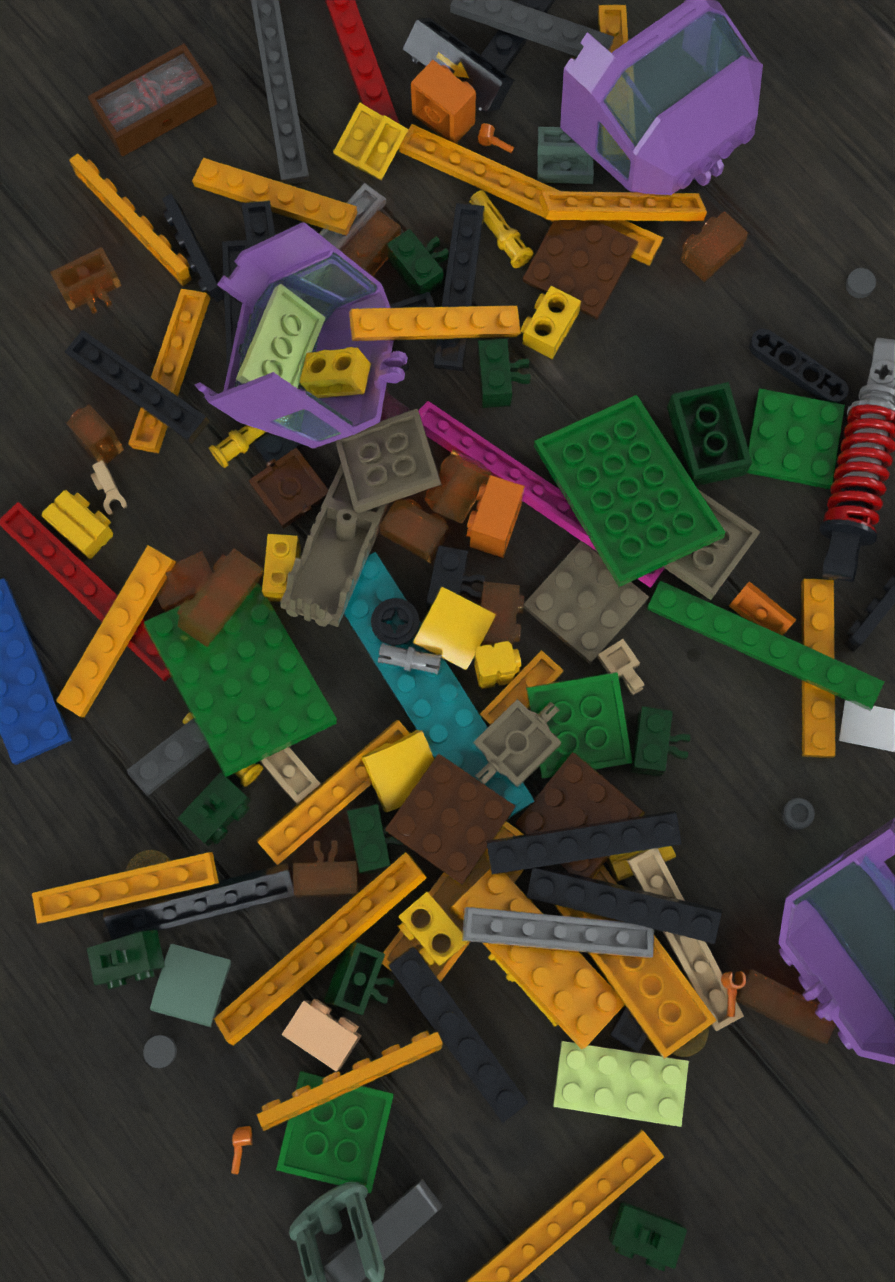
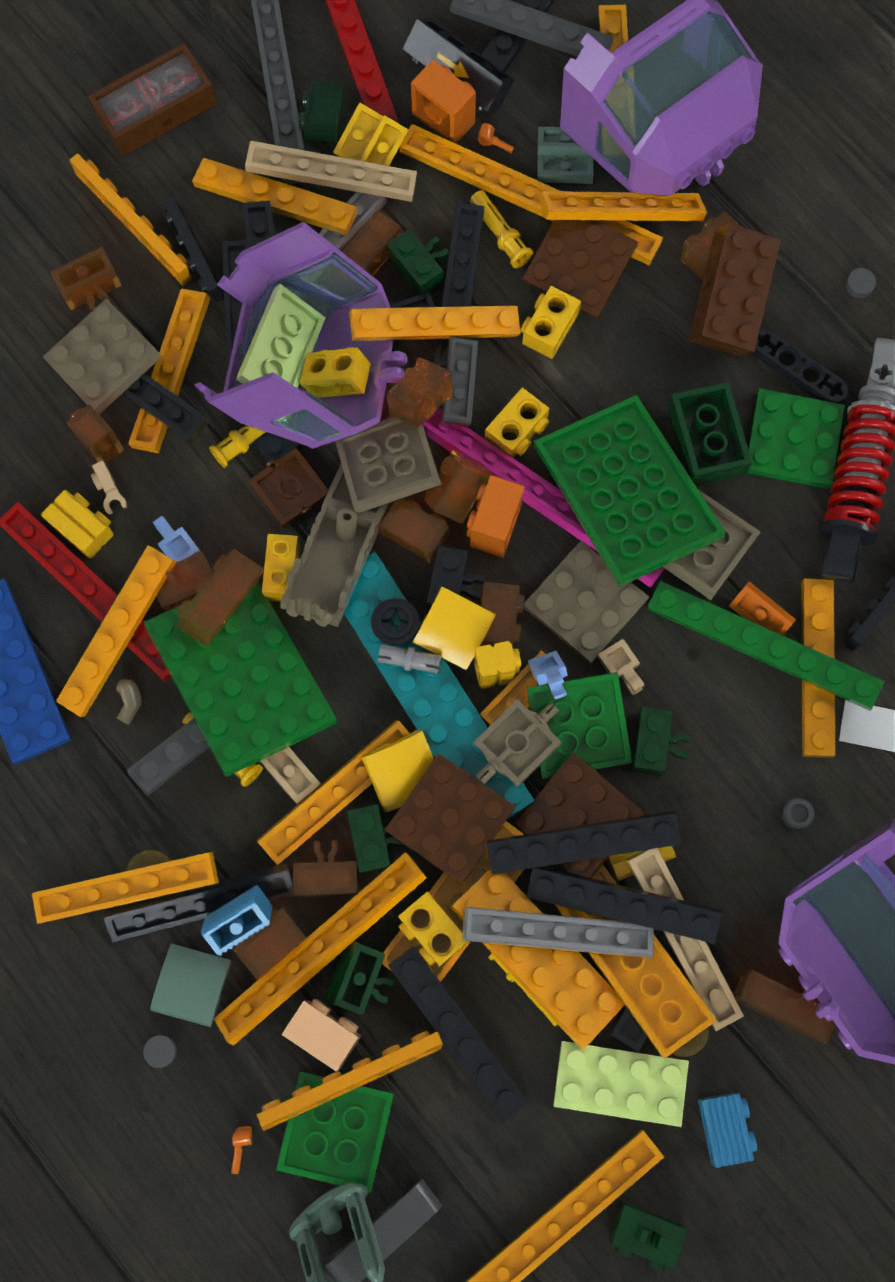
(102, 356): none -> dark tan plate
(125, 958): dark green brick -> none
(131, 698): none -> dark tan arm
(175, 544): none -> light blue plate
(215, 810): dark green brick -> none
(237, 920): none -> dark azure brick
(271, 944): none -> clear orange brick
(323, 111): none -> clear green brick
(330, 171): none -> tan plate
(420, 392): none -> clear orange brick
(462, 363): none -> dark grey tile
(498, 373): dark green brick -> none
(511, 421): none -> yellow brick
(550, 670): none -> light blue plate
(726, 1129): none -> dark azure brick
(734, 290): none -> reddish brown brick
(740, 981): orange hand -> none

